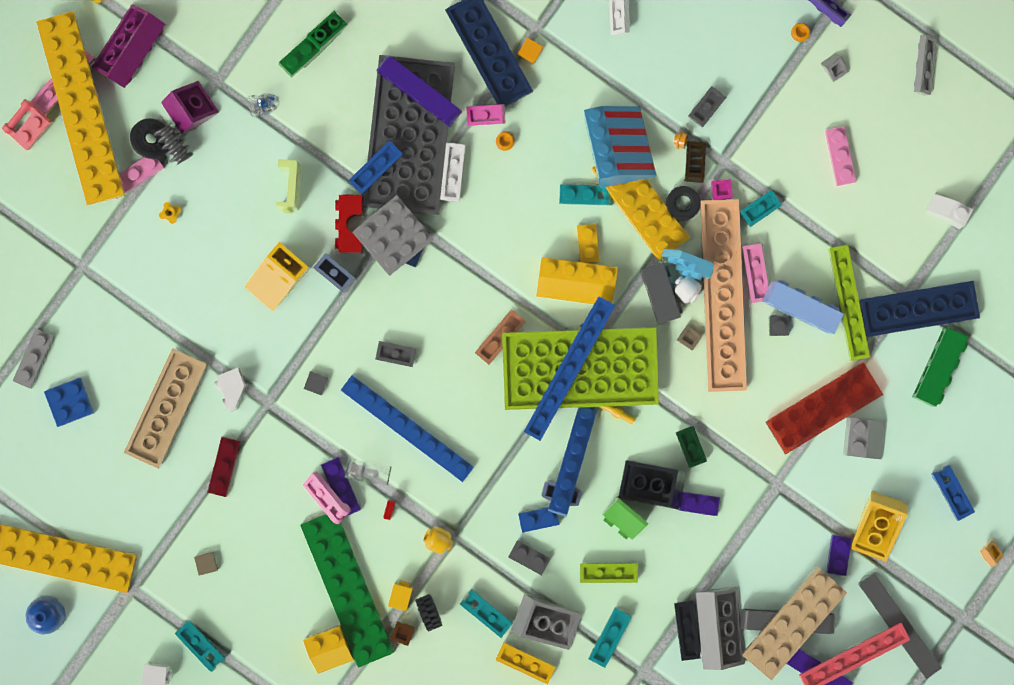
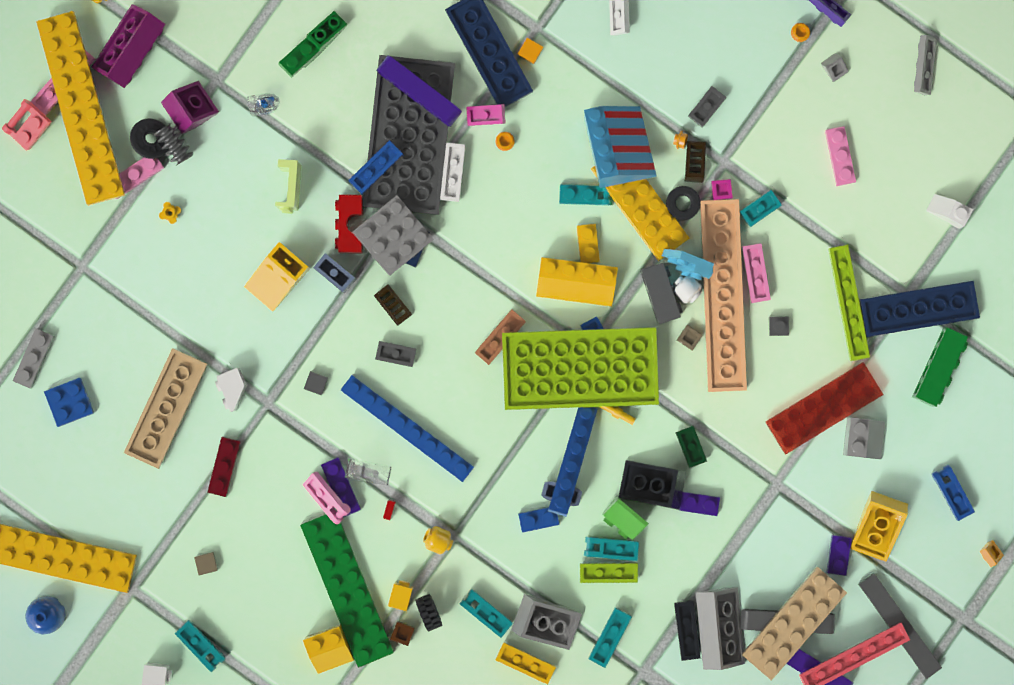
(382, 292): none -> dark brown slope
(529, 557): dark grey plate -> none
(569, 368): blue plate -> none
(612, 548): none -> teal plate
(802, 307): light blue brick -> none

